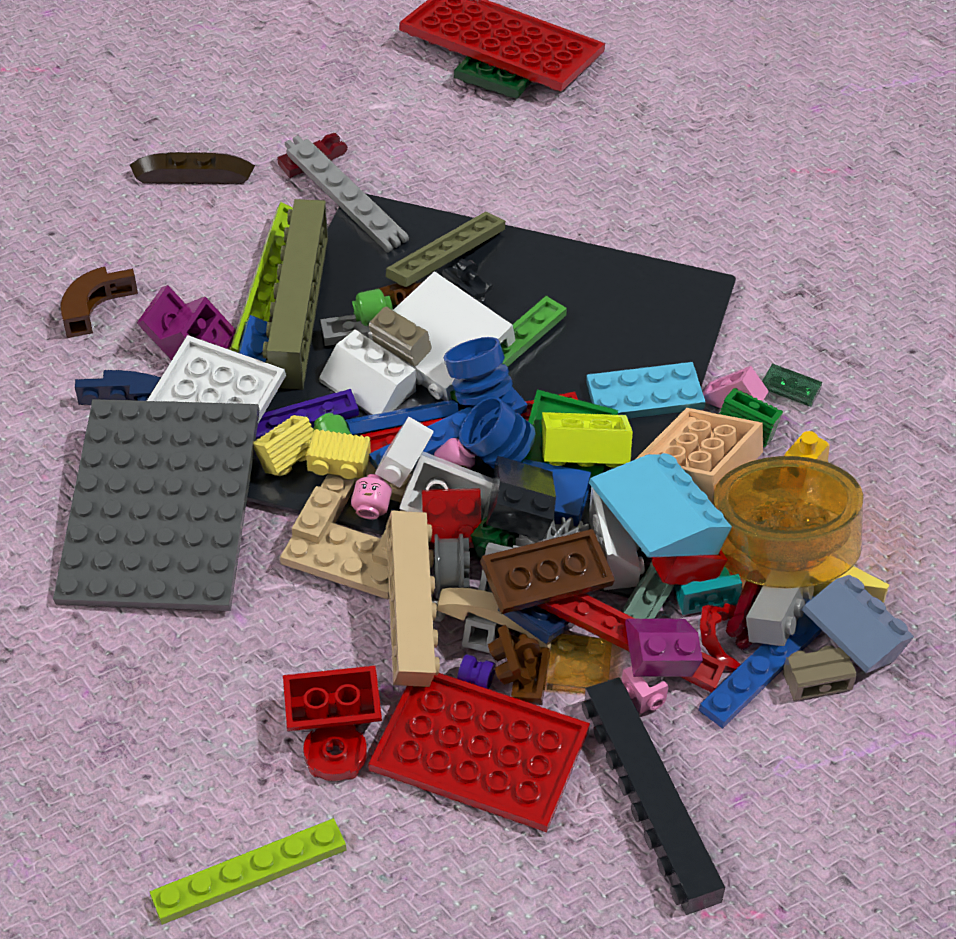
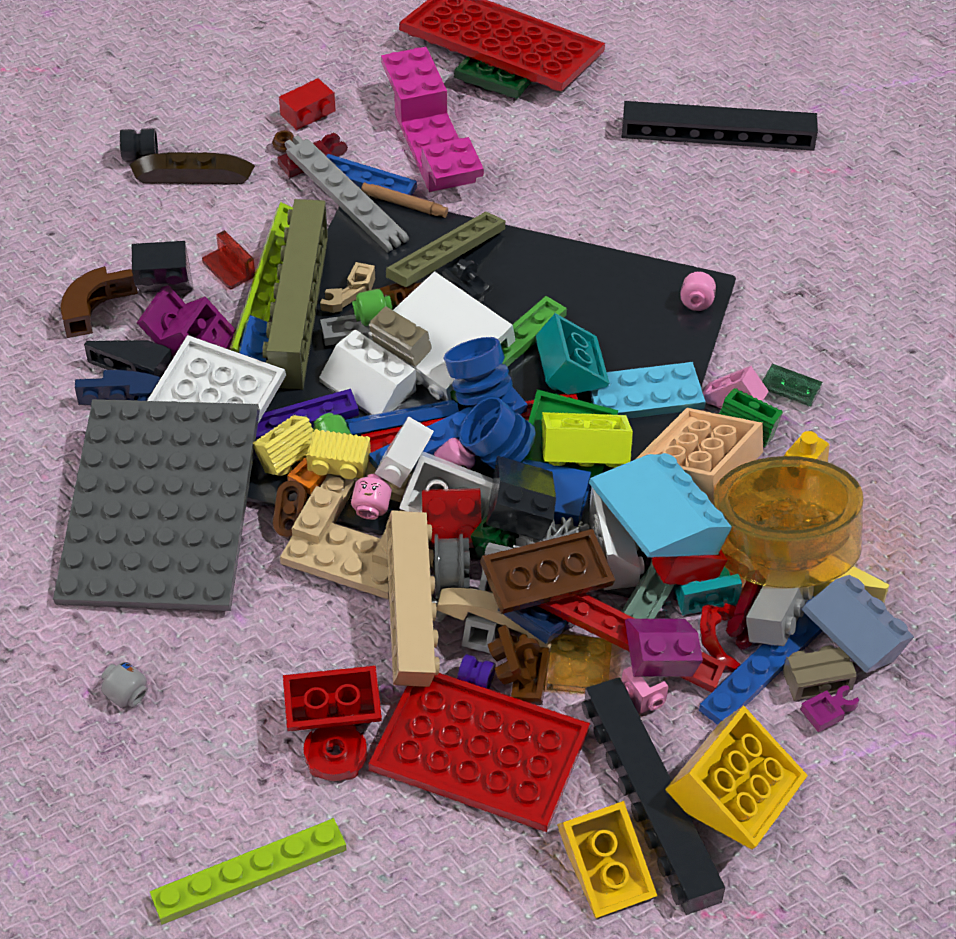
(124, 684): none -> light grey head
(129, 356): none -> black slope
(138, 144): none -> black wheel
(161, 265): none -> black slope
(230, 262): none -> clear red panel
(280, 138): none -> reddish brown plate
(288, 510): none -> reddish brown plate
(306, 478): none -> orange plate
(307, 103): none -> red brick
(359, 280): none -> tan piece
(362, 173): none -> blue plate
(404, 200): none -> medium nougat piece
(423, 118): none -> dark pink bracket
(570, 357): none -> teal slope
(607, 859): none -> yellow slope
(698, 291): none -> bright pink head
(719, 125): none -> black brick
(738, 779): none -> yellow slope
(827, 710): none -> magenta plate

